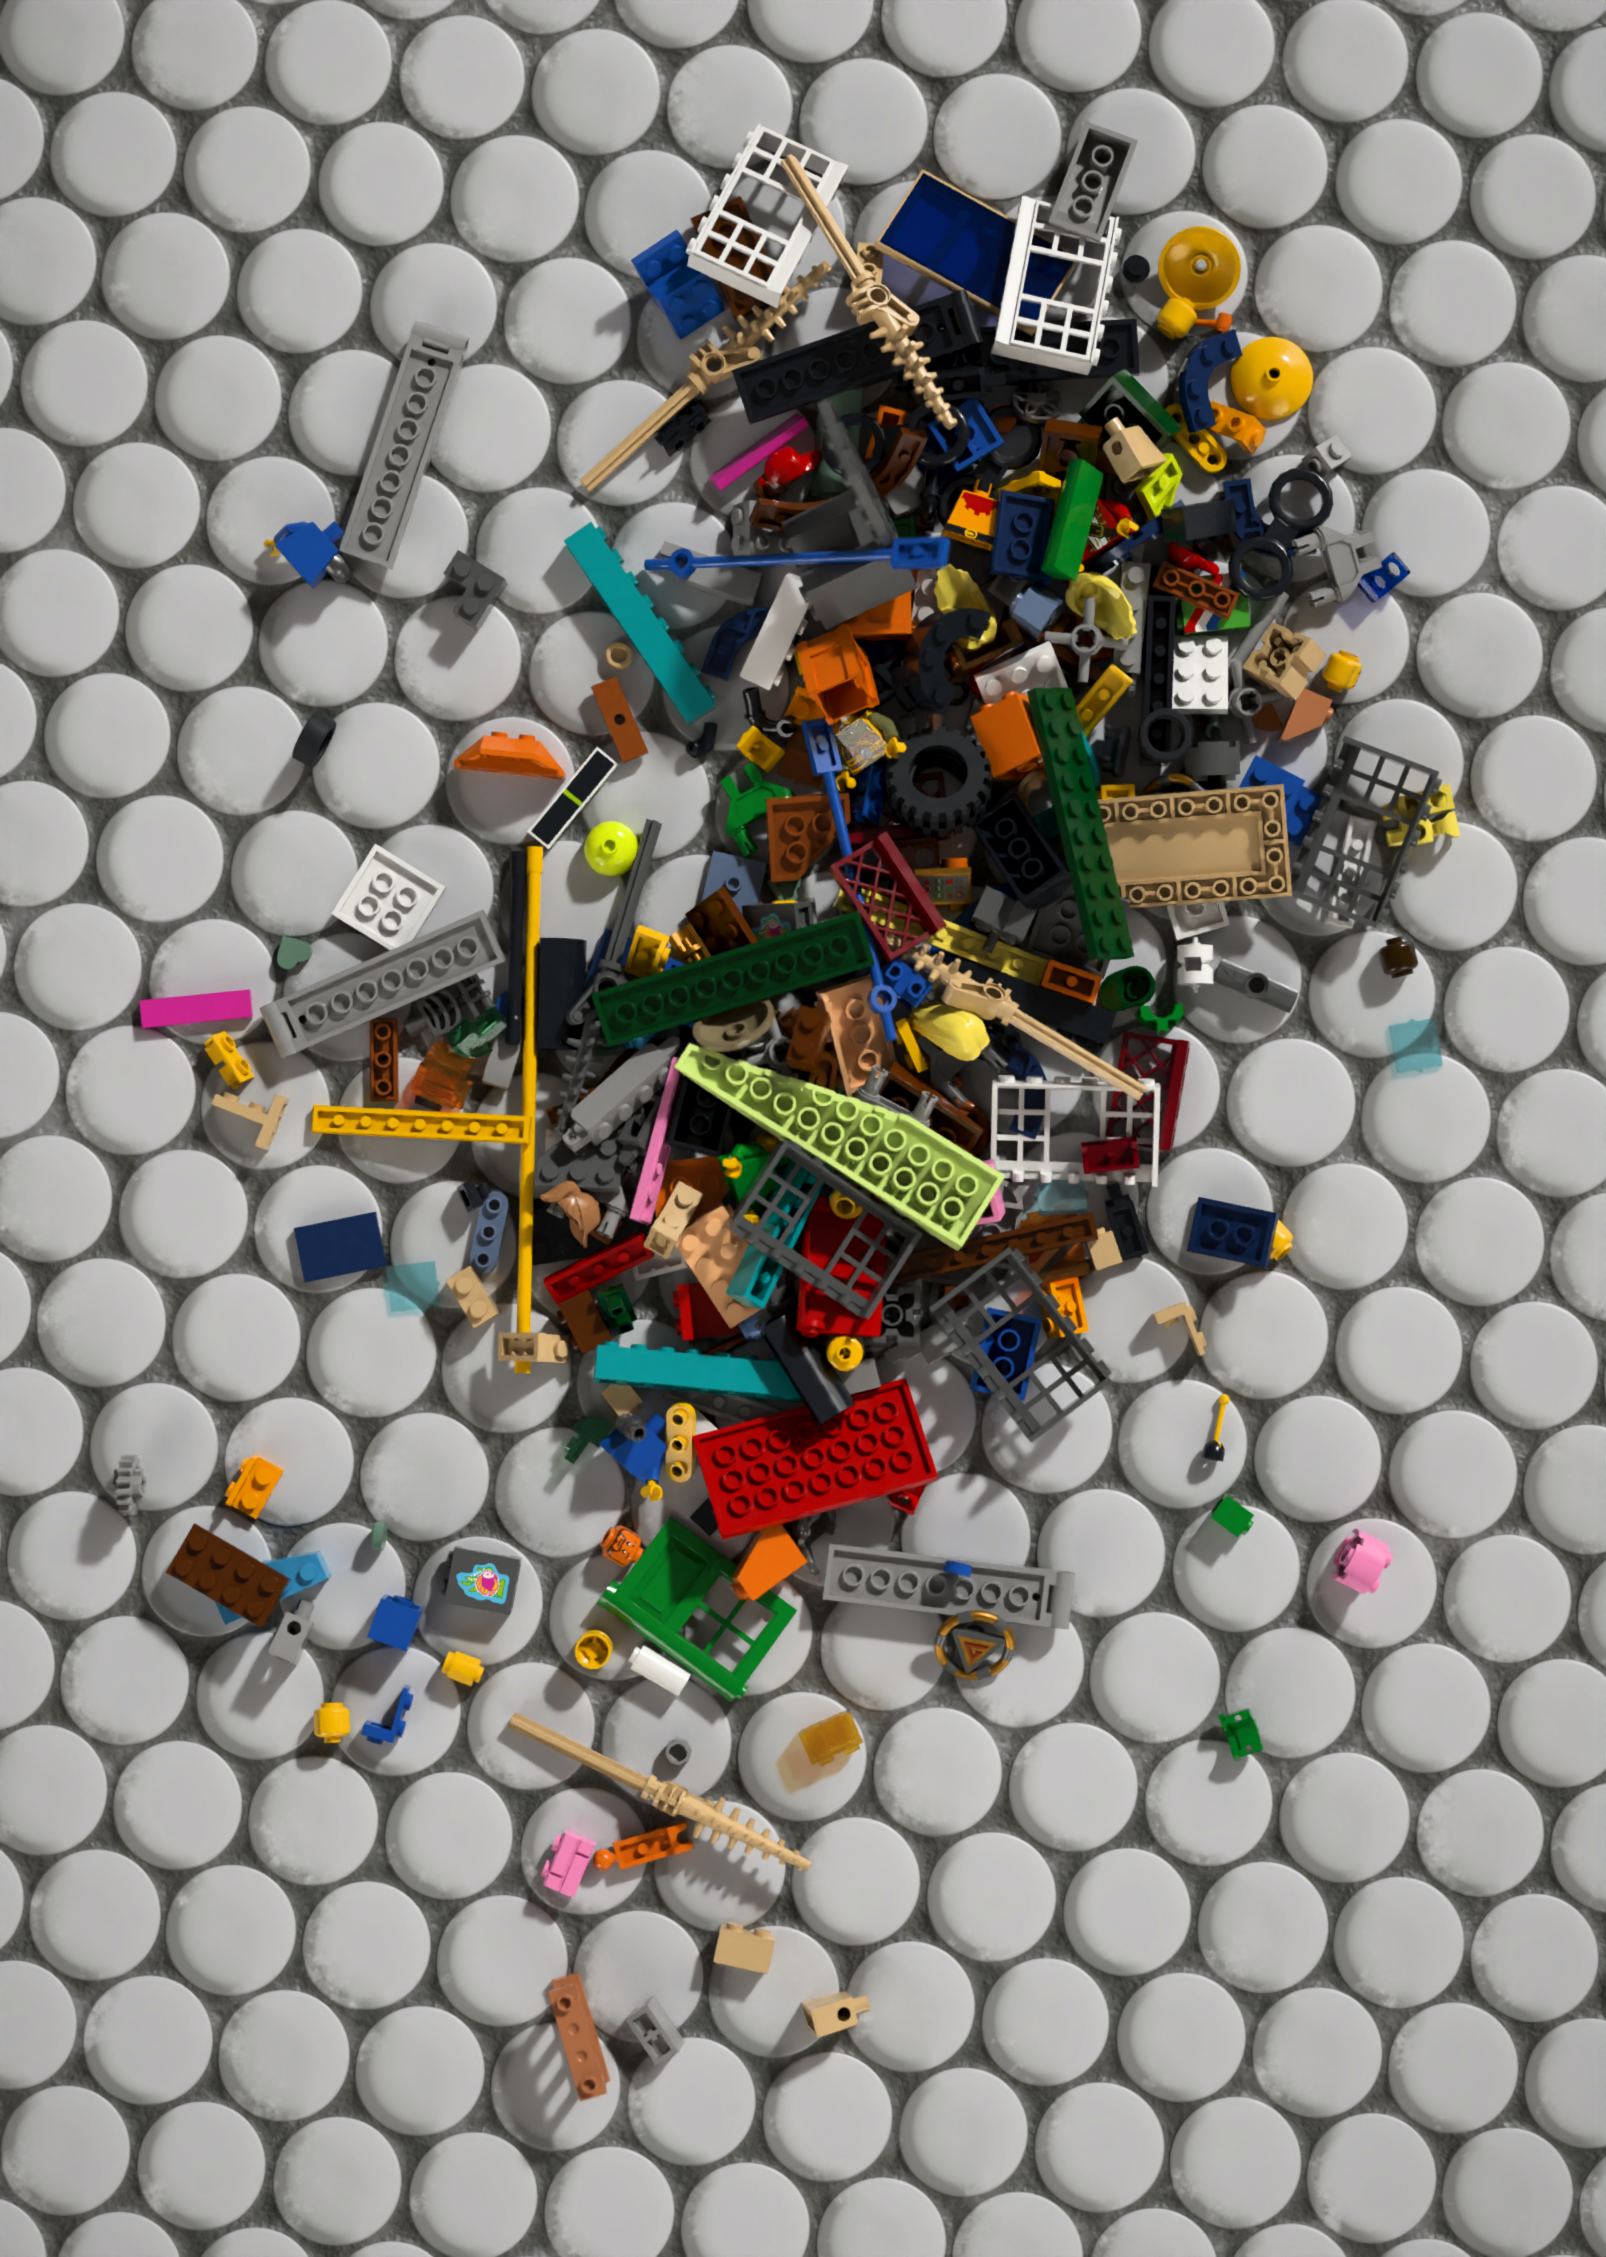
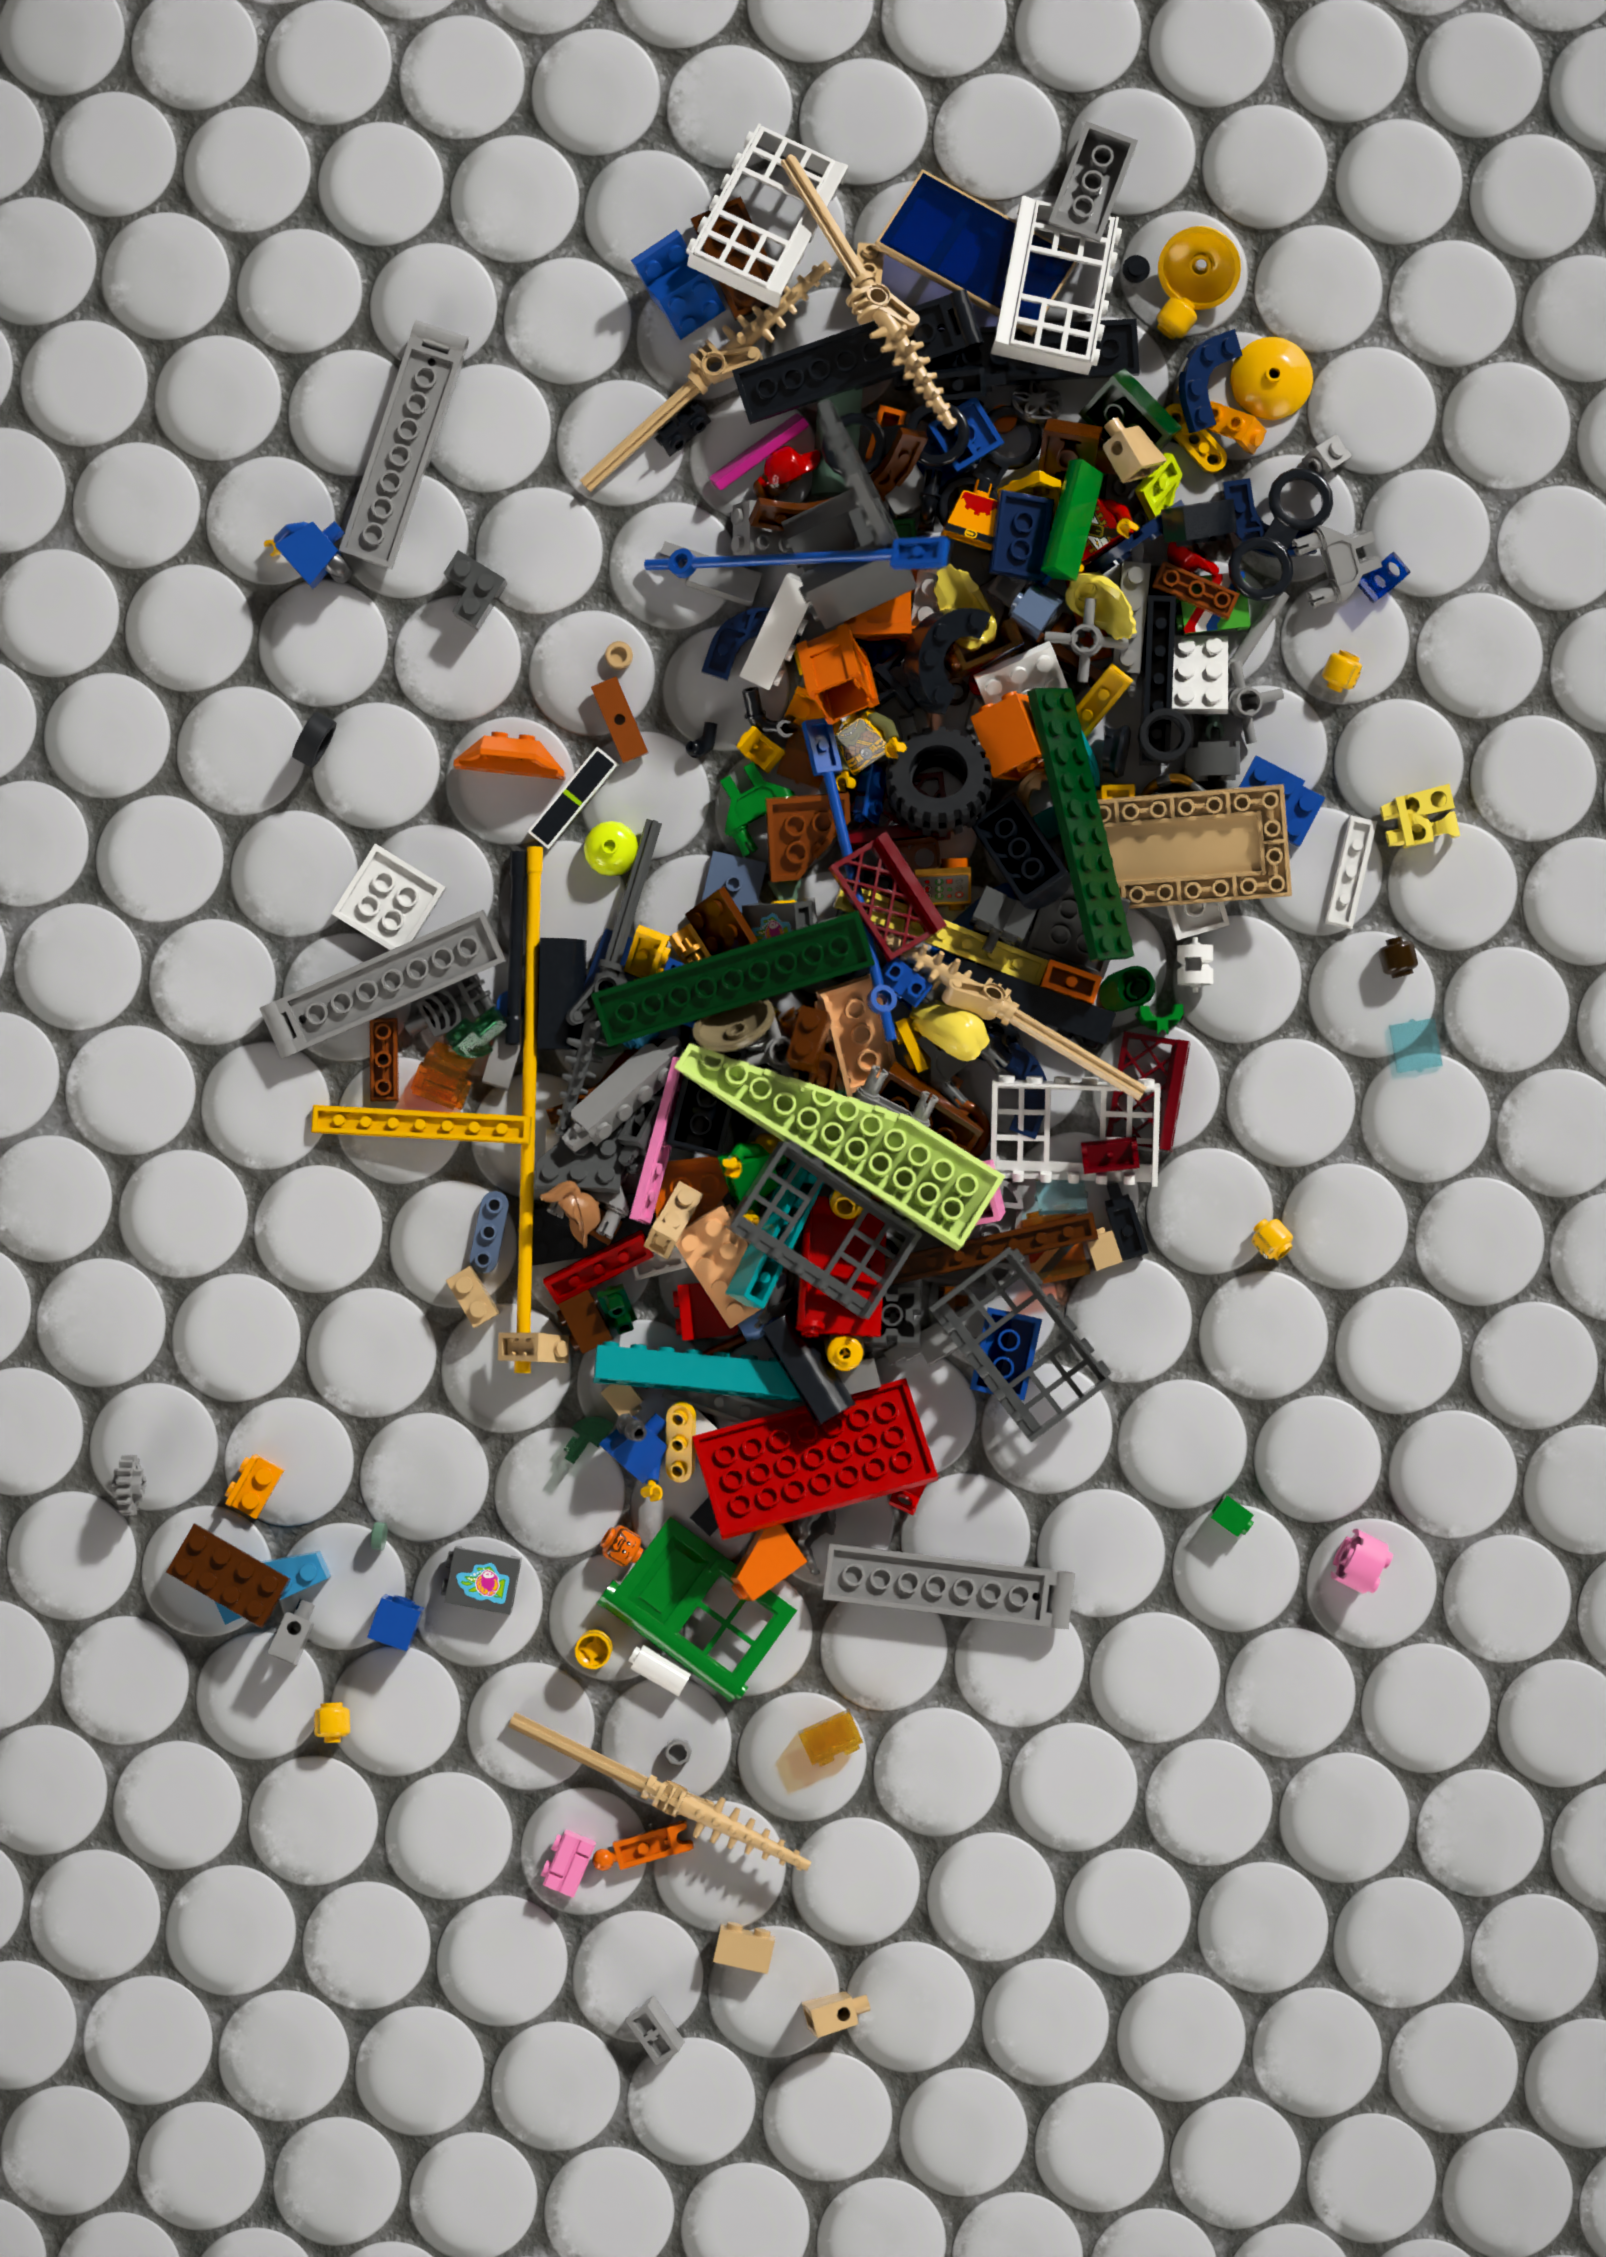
(196, 1008): dark pink tile -> none
(223, 1048): yellow hinge -> none
(256, 1113): tan bracket -> none
(292, 952): sand green tile -> none
(340, 1247): dark blue tile -> none
(378, 1732): blue bracket -> none
(413, 1286): clear light blue piece -> none
(427, 1103): black piece -> none
(462, 1668): yellow brick -> none
(472, 1195): black tile -> none
(579, 2036): nougat fence -> none
(640, 624): teal brick -> none
(957, 1568): blue tile -> none
(974, 1644): piece -> none
(1069, 1297): light orange bracket -> none
(1170, 1316): tan bracket -> none
(1214, 1449): hinge -> none
(1221, 324): orange hand -> none
(1233, 1232): dark blue tile -> none
(1241, 1733): green piece -> none
(1267, 719): clear orange tile -> none
(1272, 992): dark grey piece -> none
(1284, 661): tan brick -> none
(1306, 715): nougat slope -> none
(1323, 818): dark grey window -> none

